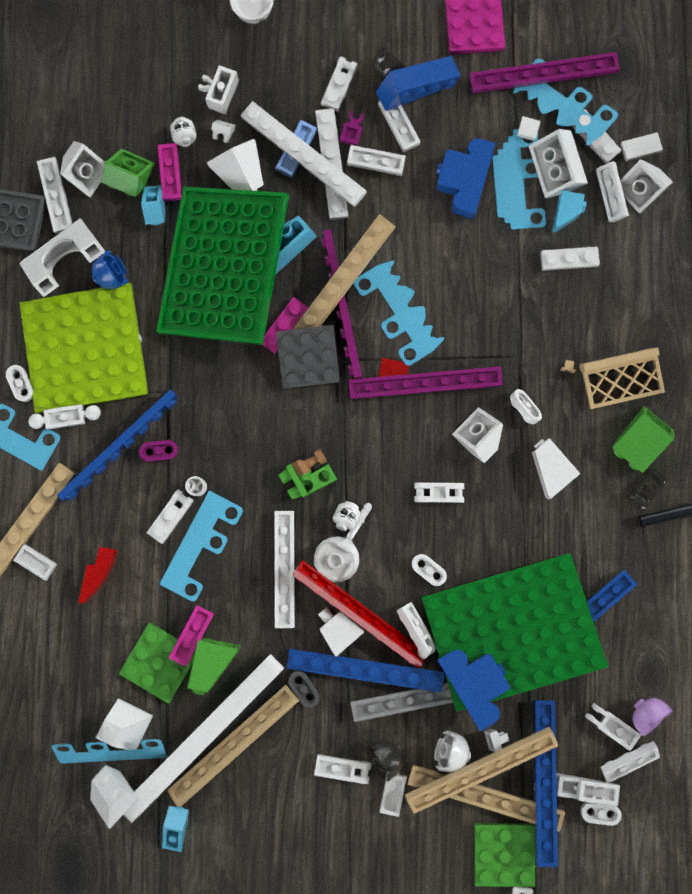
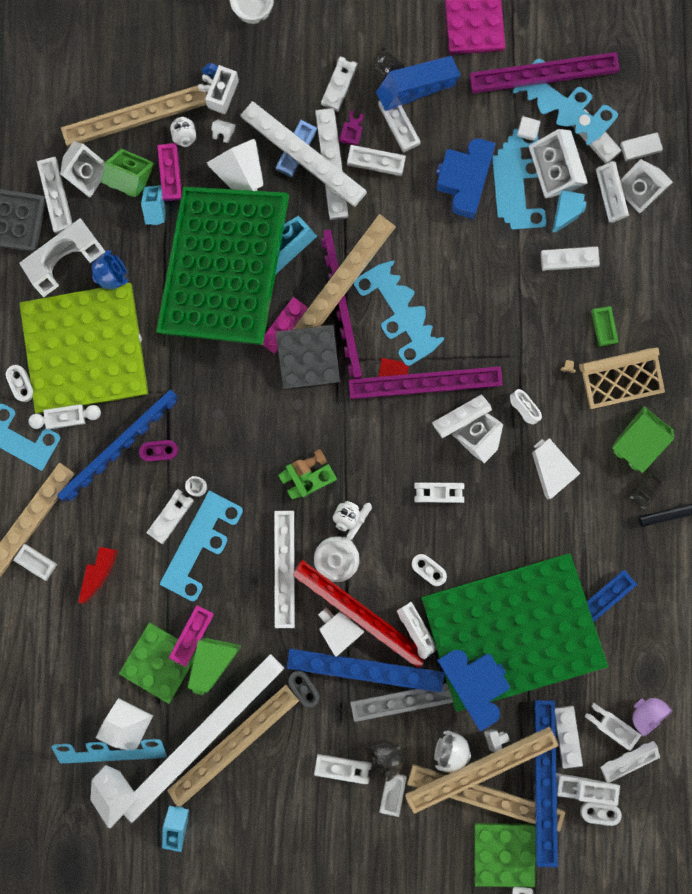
(134, 115): none -> tan plate
(210, 70): none -> blue plate
(462, 416): none -> white plate
(568, 737): none -> white plate
(604, 326): none -> bright green tile

